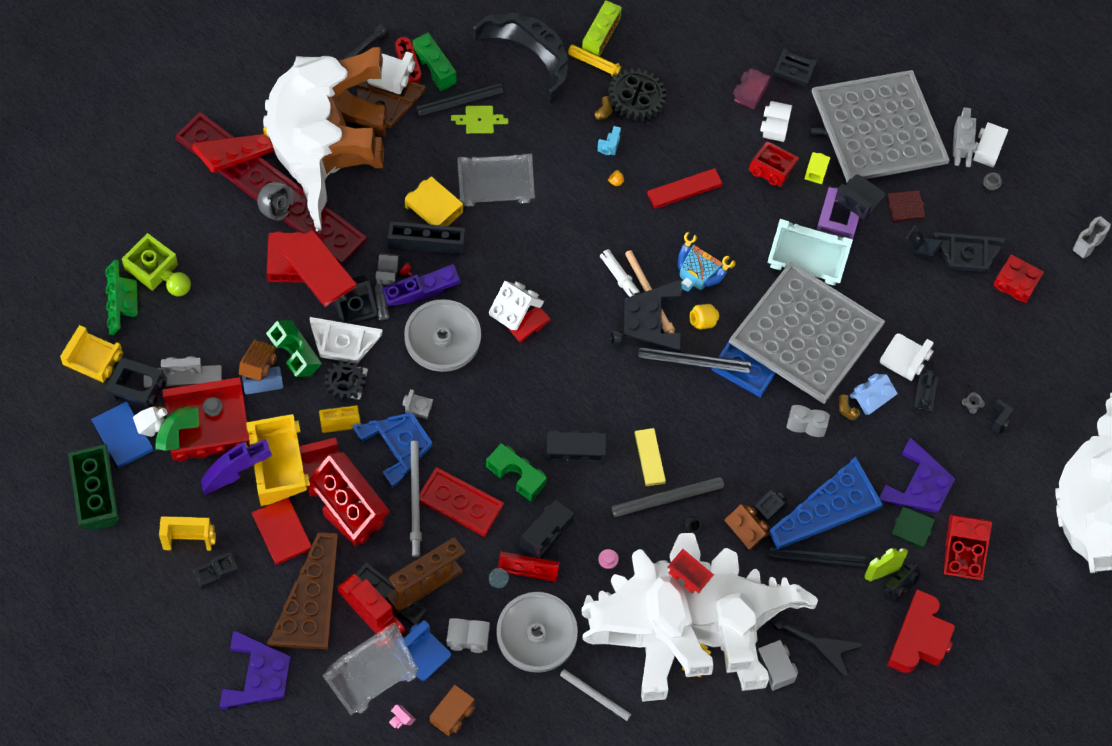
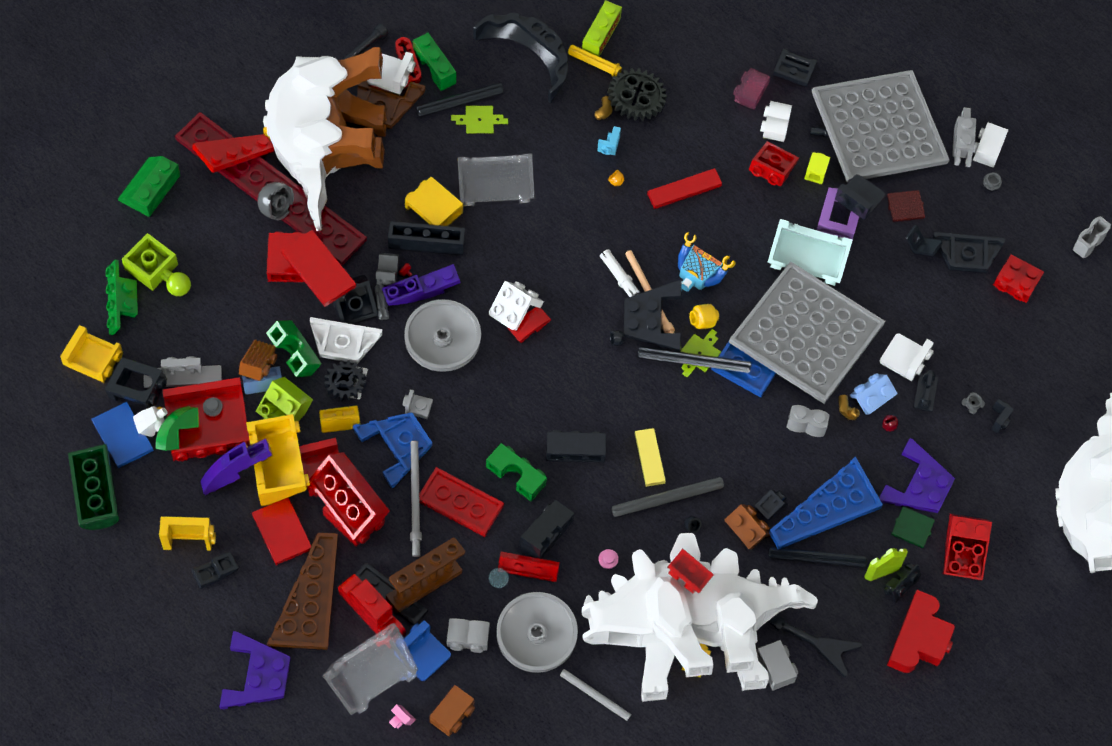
(150, 185): none -> green slope
(284, 399): none -> lime slope
(704, 346): none -> lime piece
(891, 426): none -> dark red hinge

